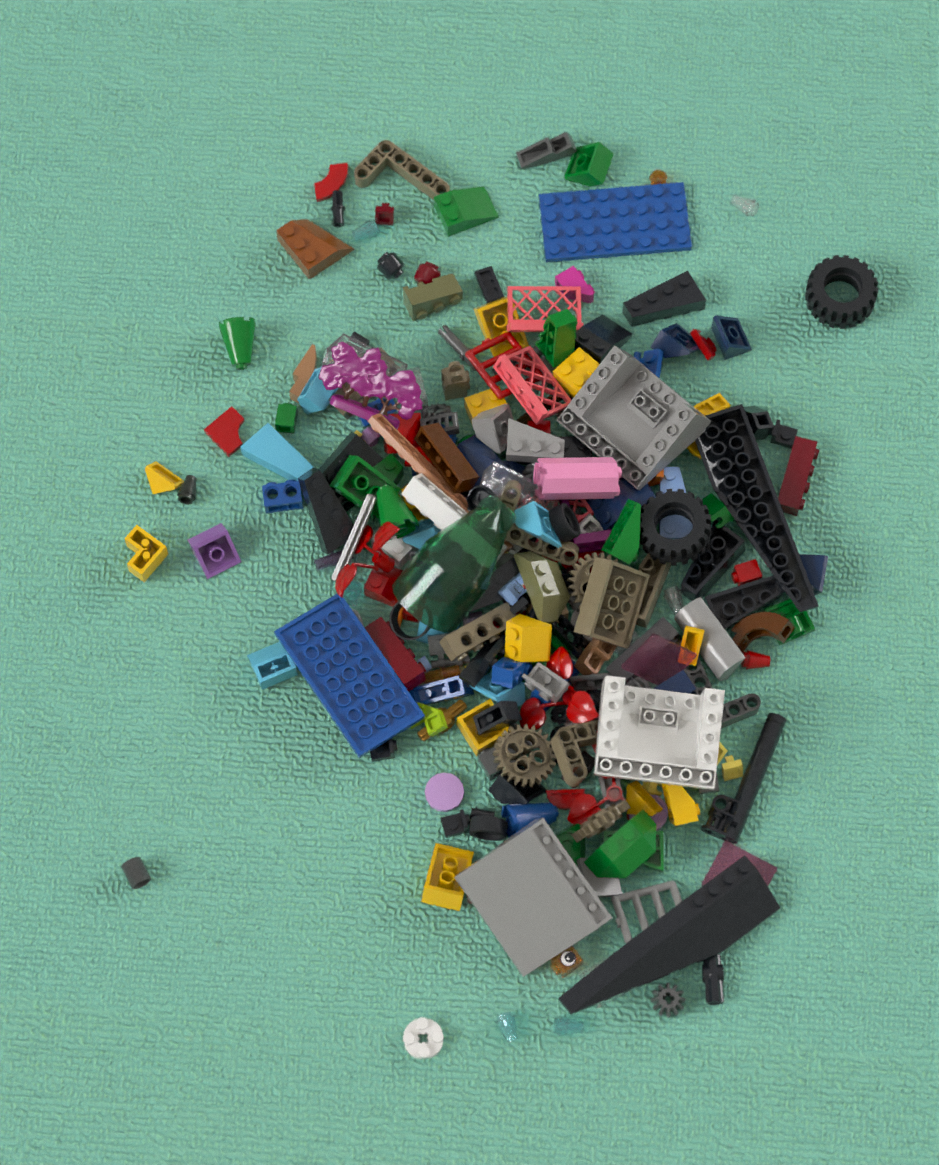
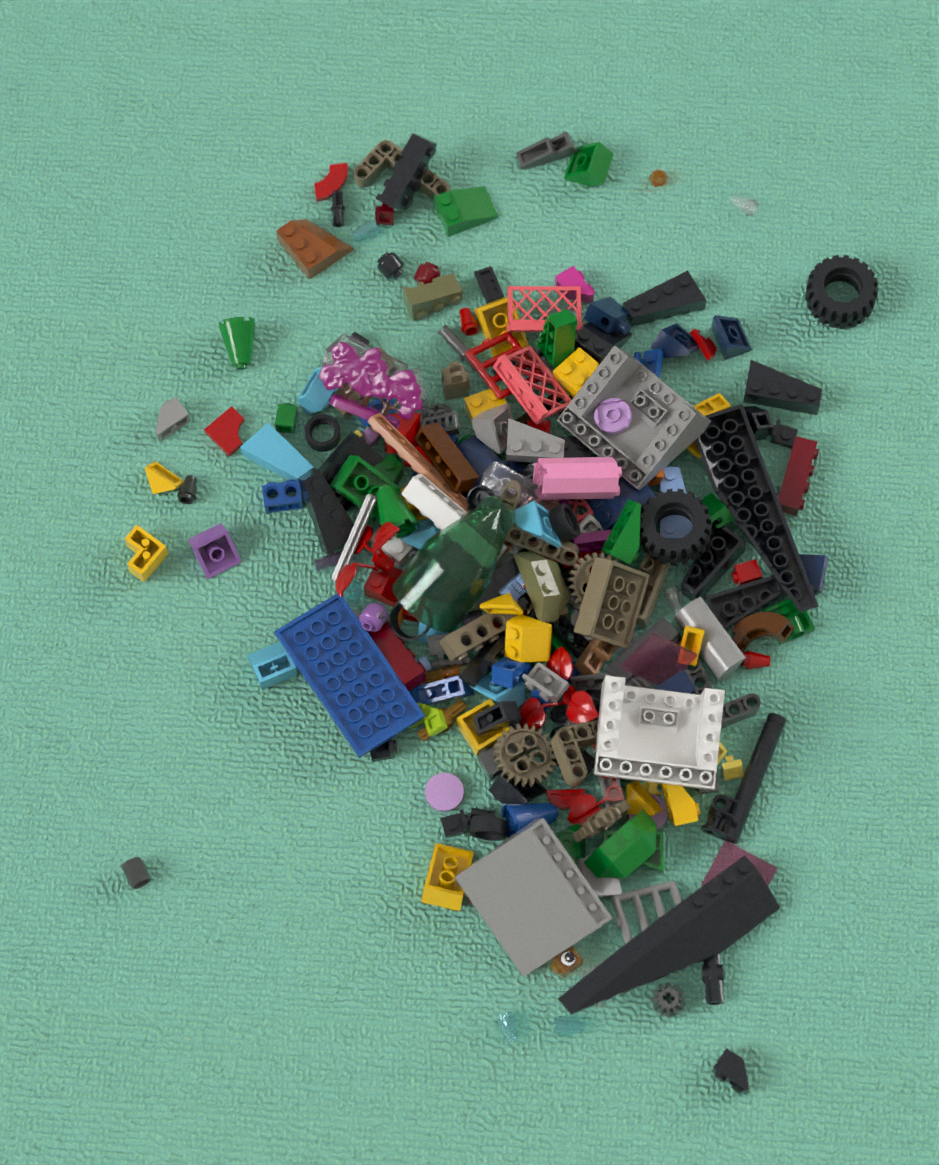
(171, 418): none -> light grey slope
(303, 372): medium nougat slope -> none
(322, 419): none -> black tyre
(373, 617): none -> medium lavender head
(408, 173): none -> black wedge
(423, 1050): white plate -> none
(468, 322): none -> red cone
(502, 605): none -> yellow slope
(608, 315): none -> dark blue torso
(613, 416): none -> lavender tile
(615, 222): blue plate -> none
(732, 1070): none -> black slope
(780, 391): none -> black wedge

